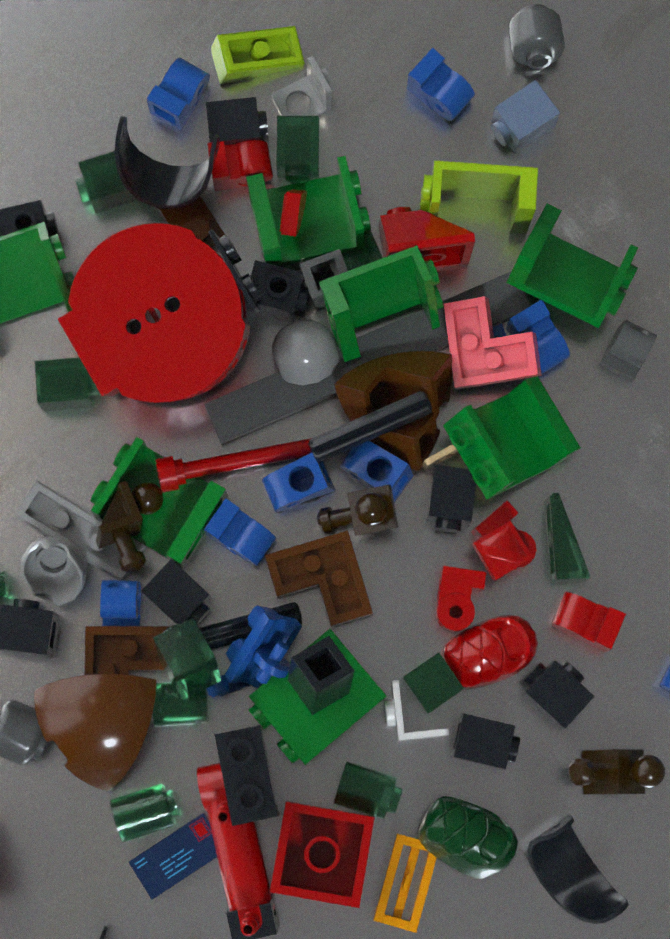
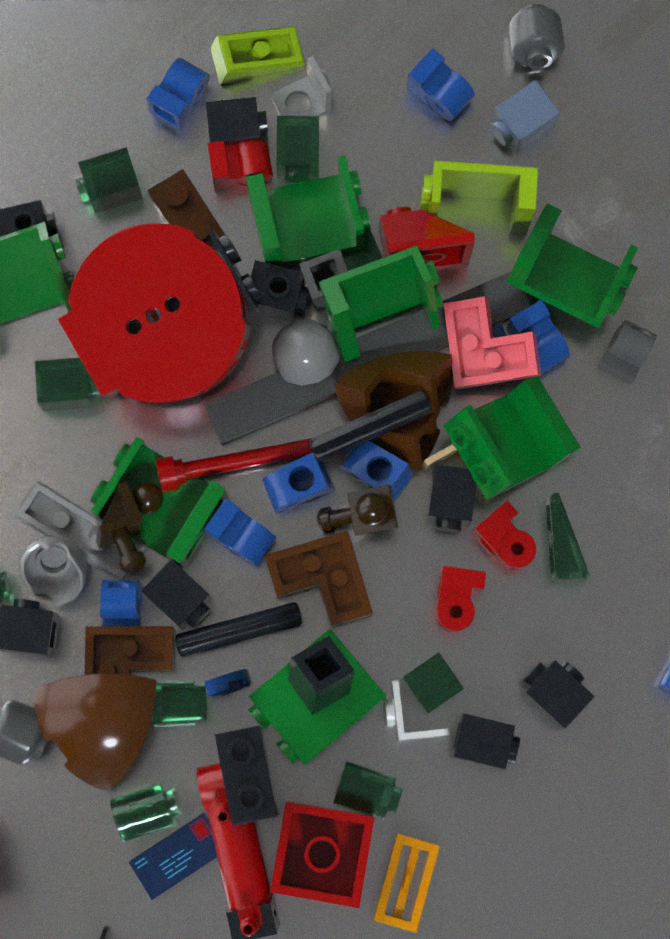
(157, 182): black piece -> none
(187, 658): clear green brick -> none
(264, 650): blue hips -> none
(292, 212): red tile -> none
(467, 837): dark green piece -> none
(491, 651): red piece -> none
(502, 550): red tile -> none
(572, 876): black piece -> none
(588, 621): red leg -> none
(616, 771): dark brown piece -> none

